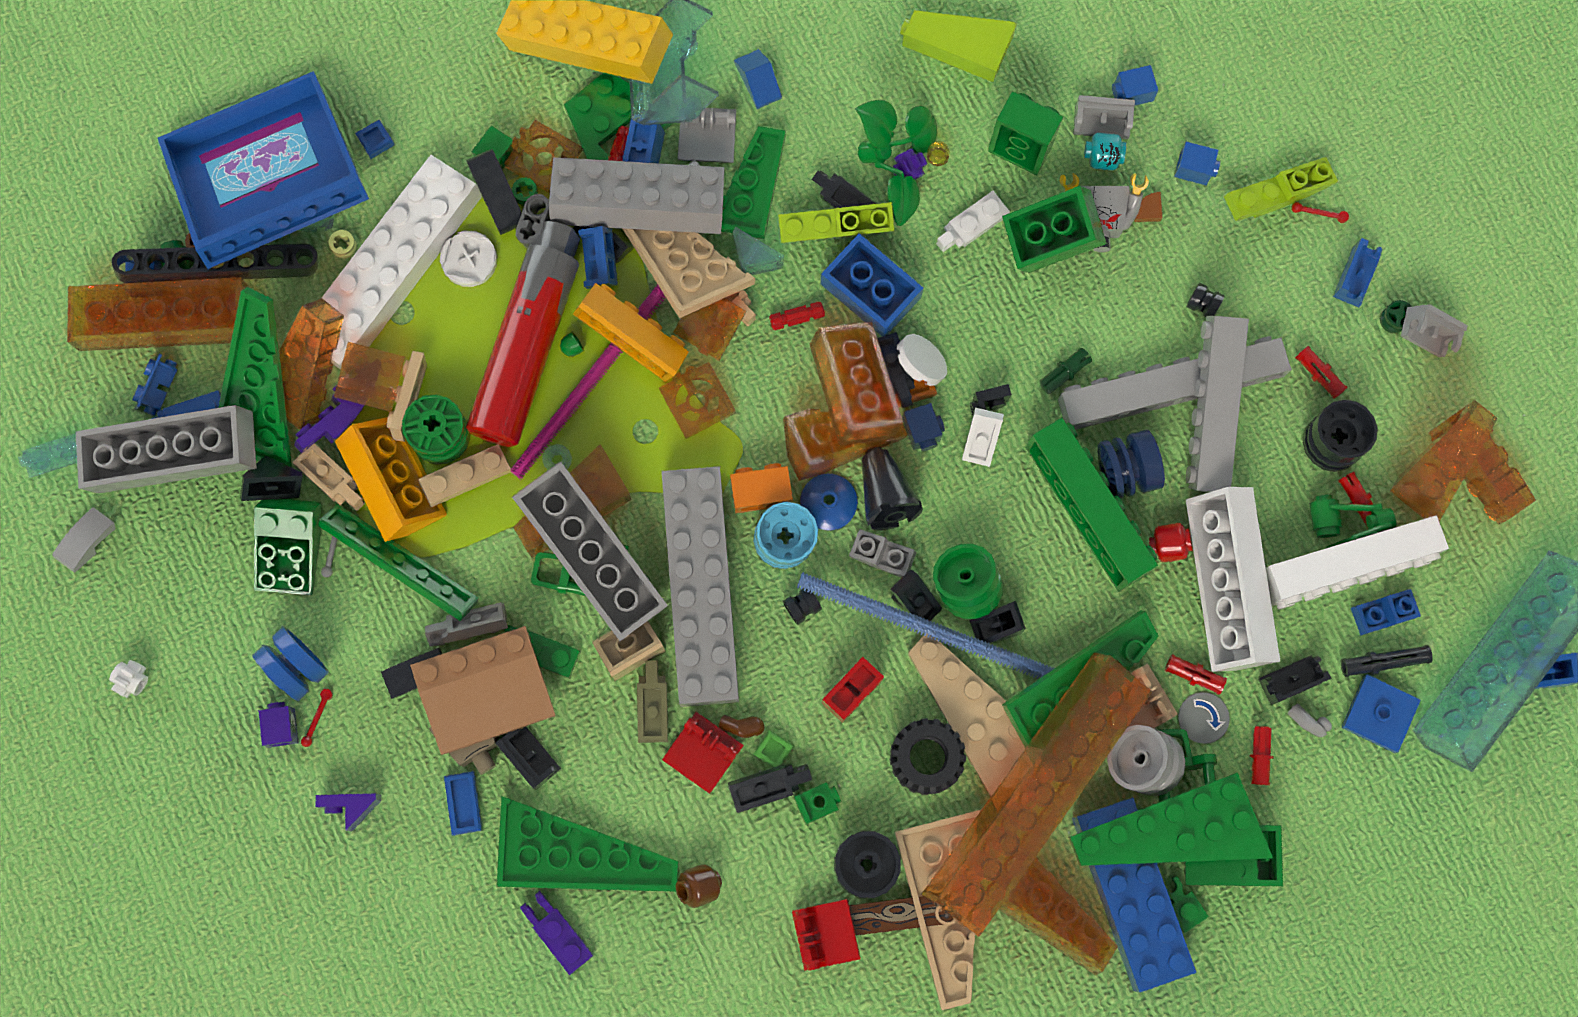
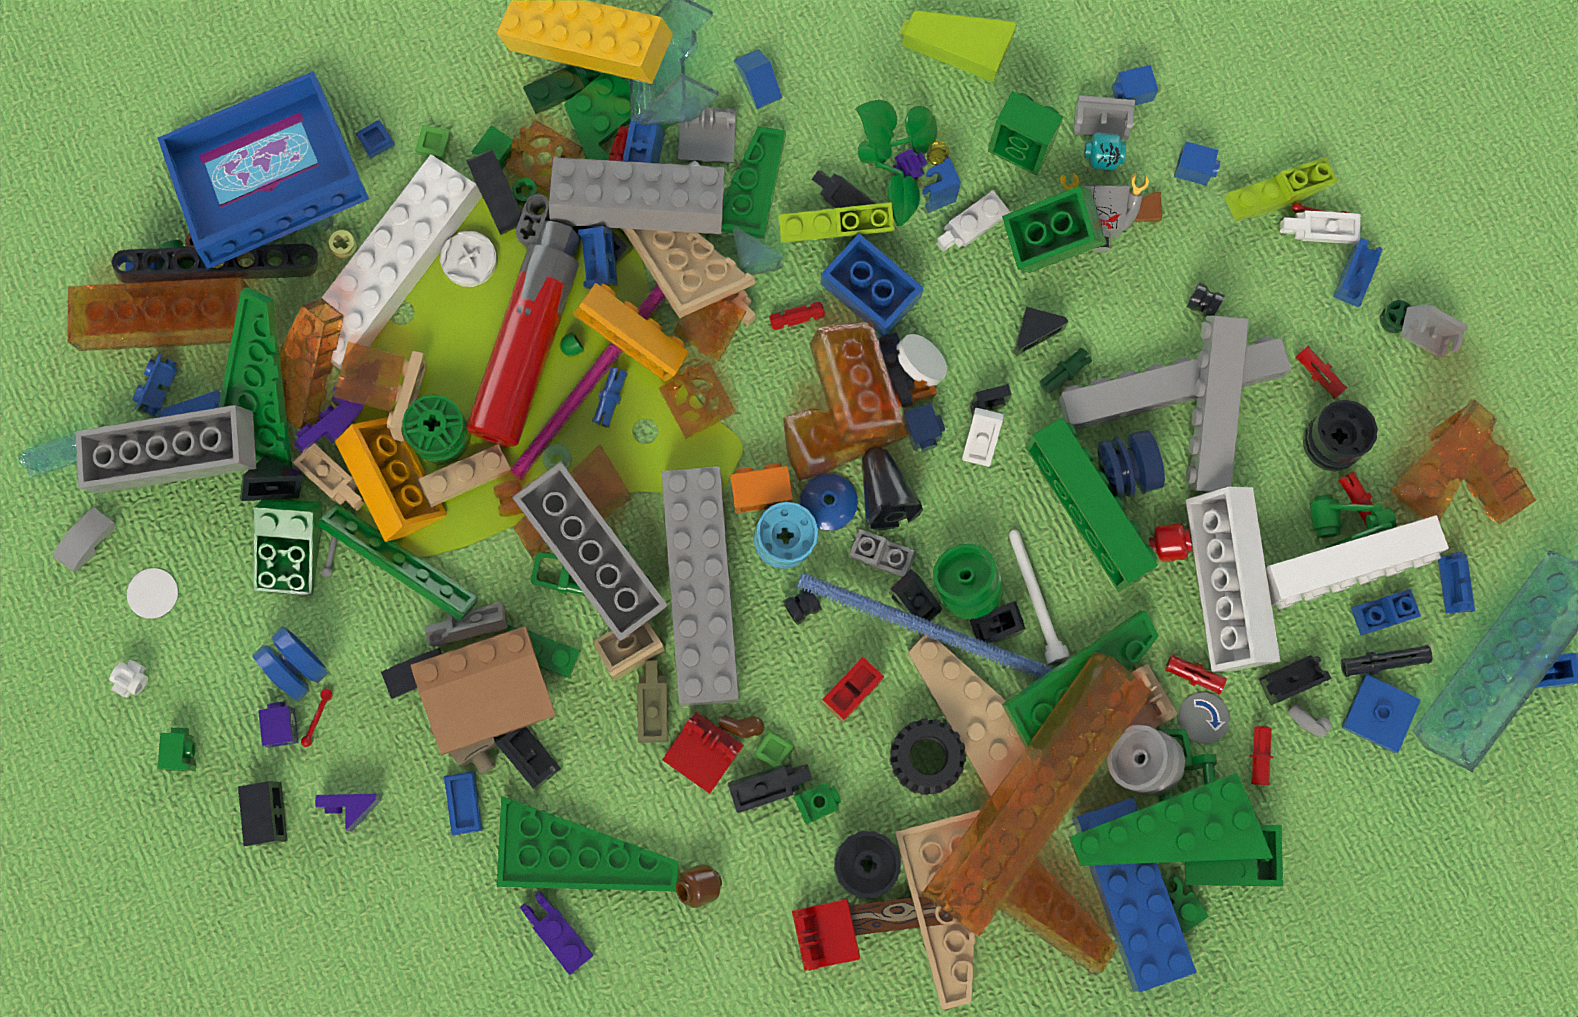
(152, 593): none -> white sticker
(176, 750): none -> green brick
(262, 813): none -> black hinge
(433, 142): none -> bright green tile
(504, 493): none -> clear orange wheel
(558, 87): none -> dark green hinge
(609, 397): none -> blue pin
(945, 188): none -> blue hinge
(1036, 328): none -> black slope
(1054, 649): none -> white piece
(1323, 227): none -> white hinge
(1456, 583): none -> blue hinge

